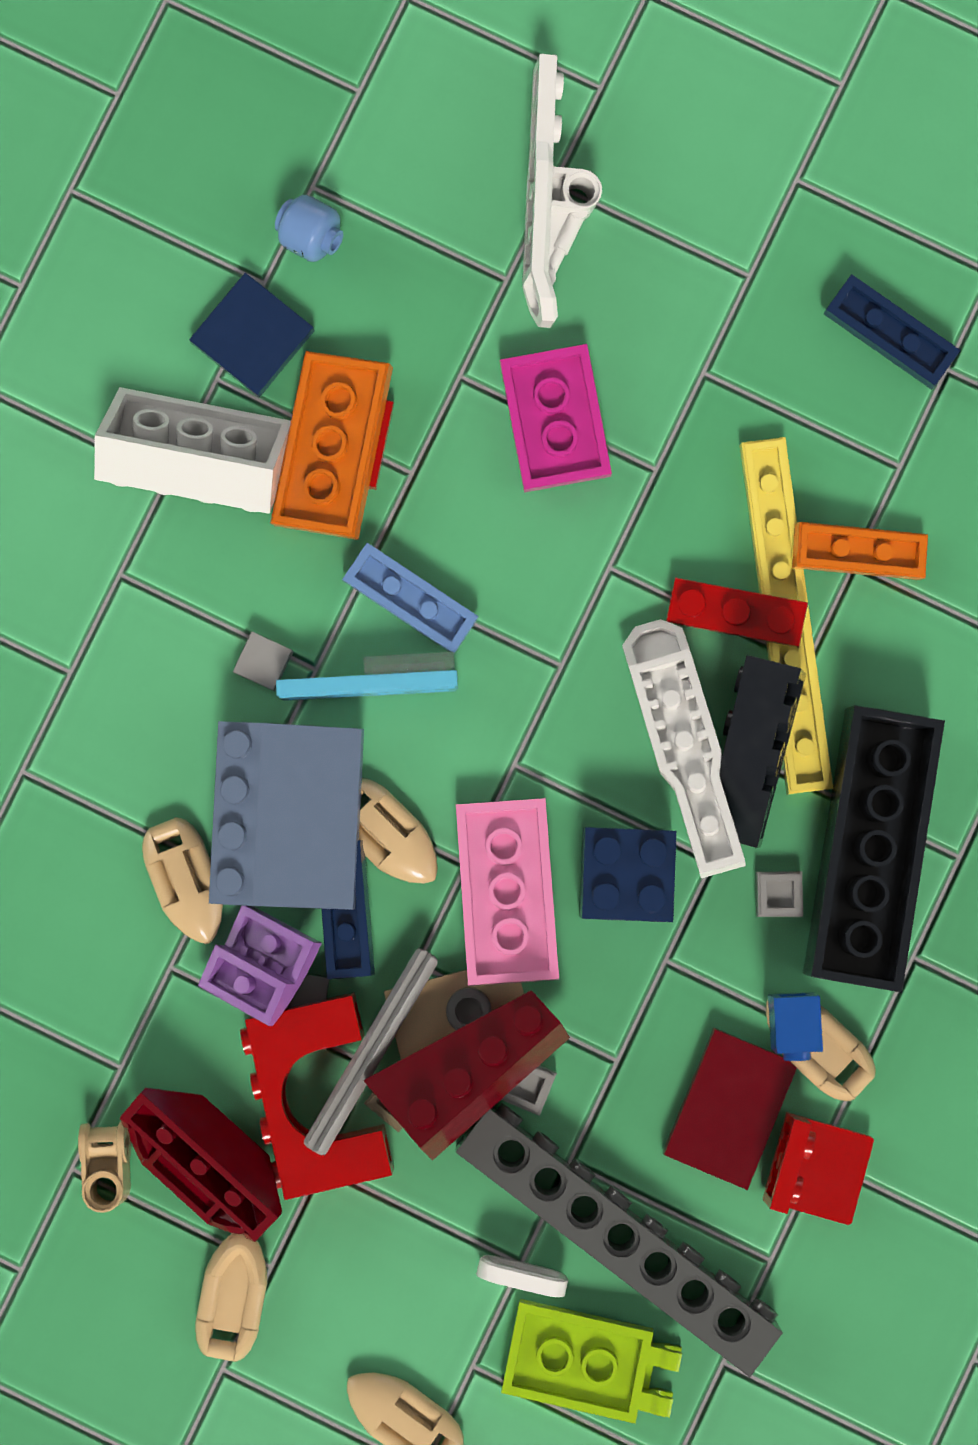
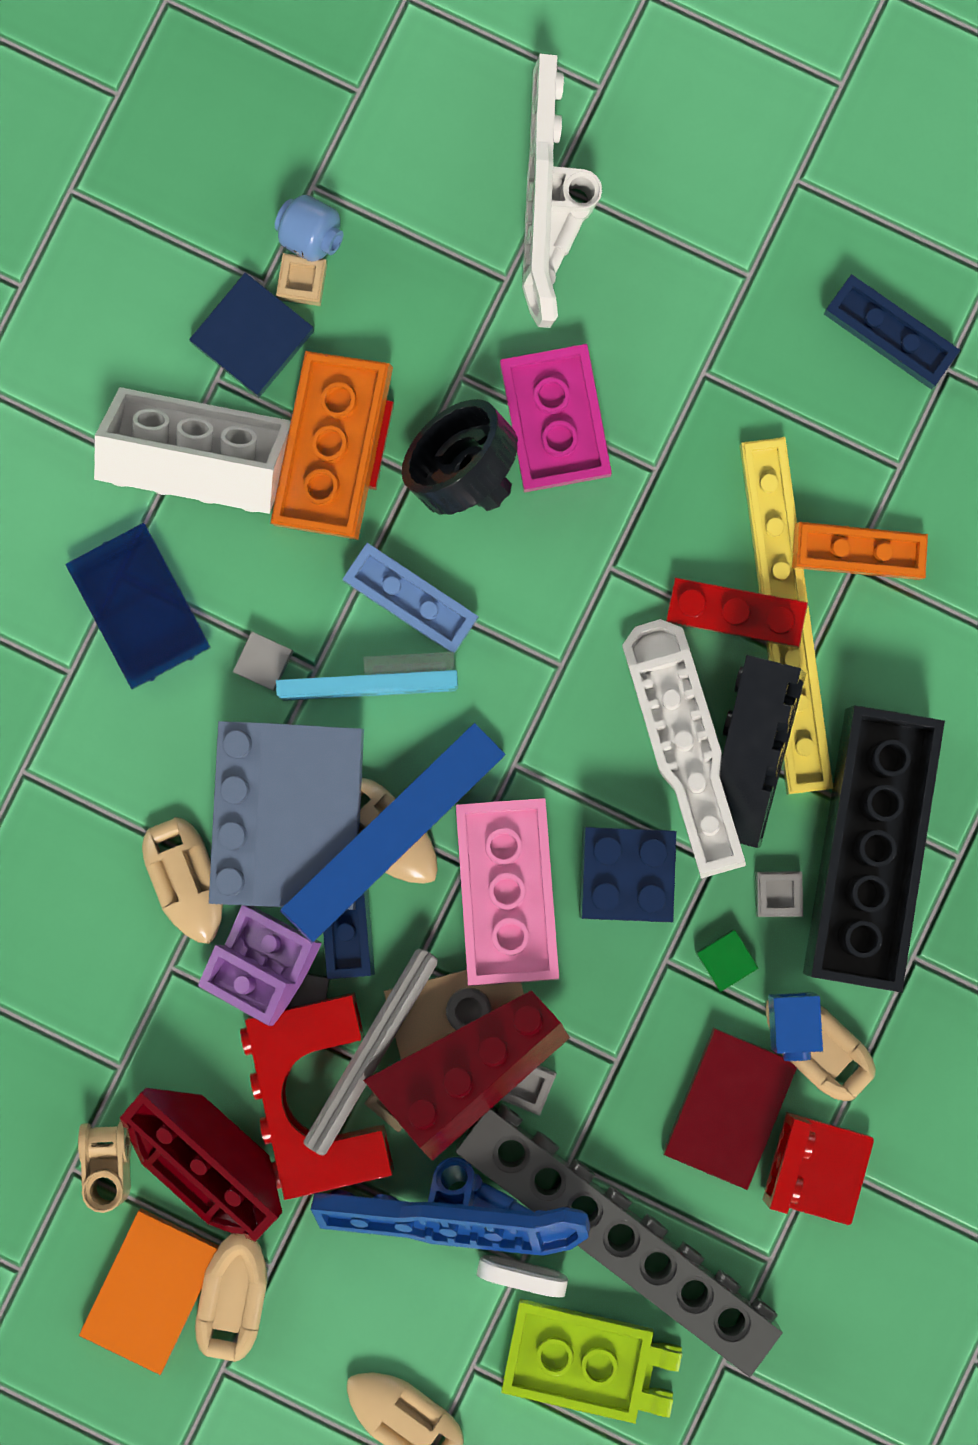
(138, 606): none -> clear blue piece
(149, 1291): none -> orange tile
(301, 280): none -> tan tile
(392, 833): none -> blue tile
(450, 469): none -> black piece
(465, 1217): none -> blue piece
(727, 960): none -> green tile

